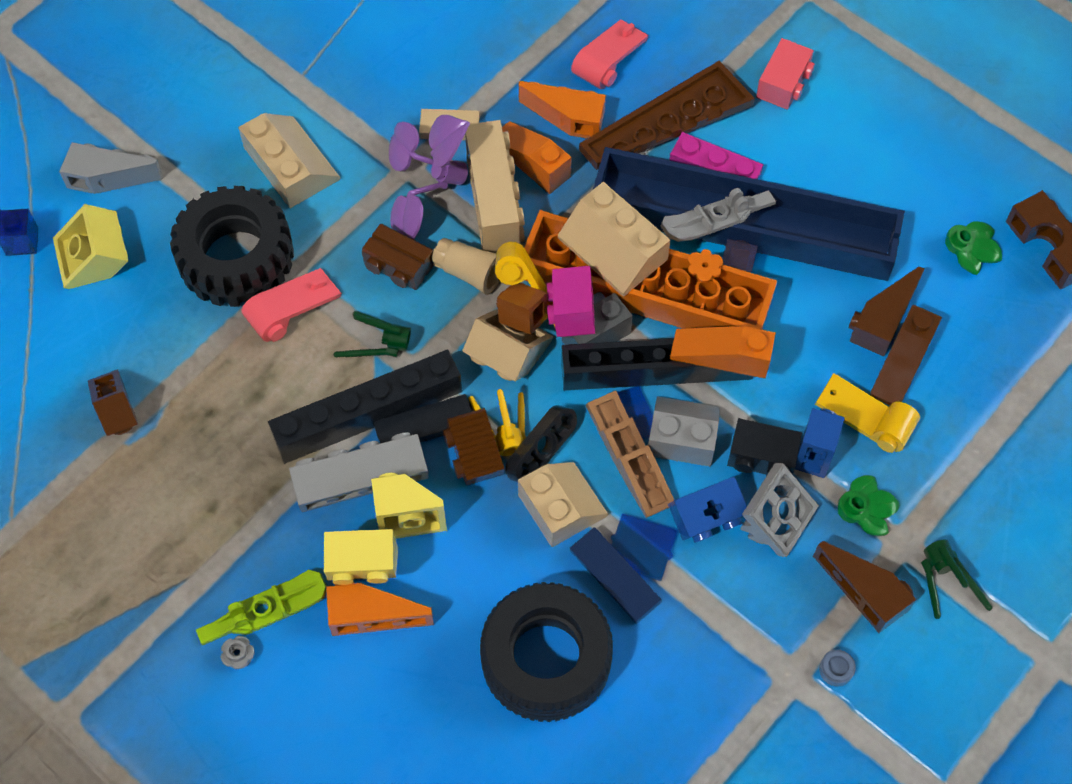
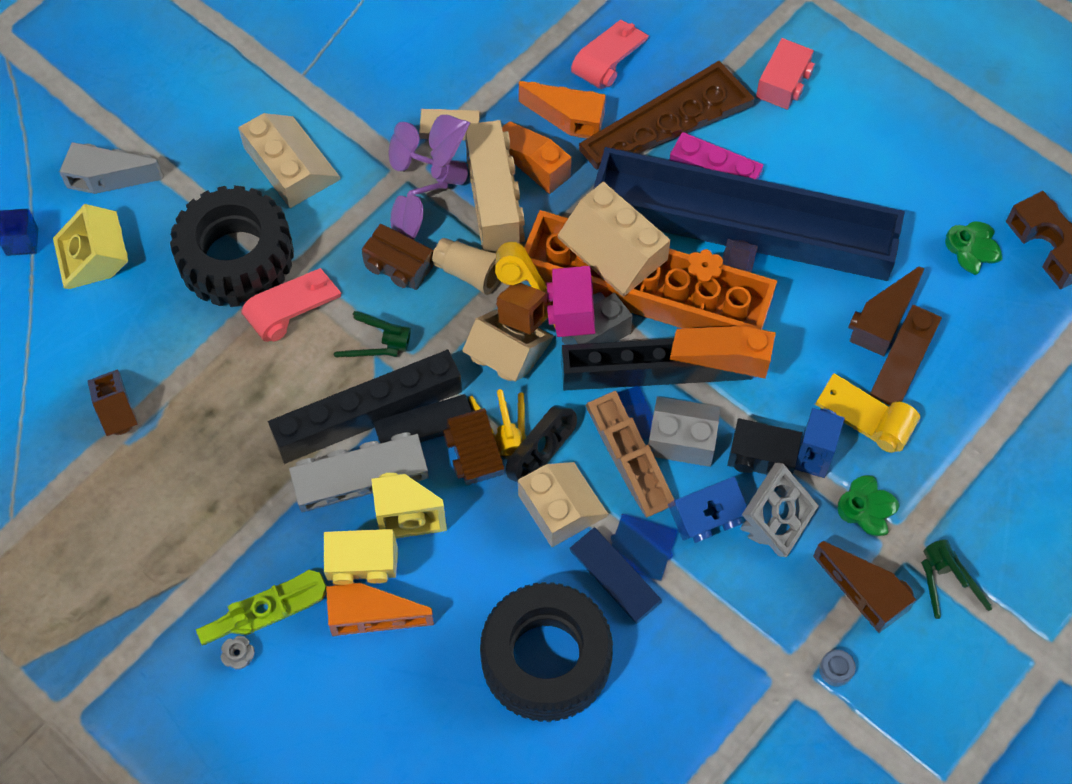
(704, 220): light grey piece -> none

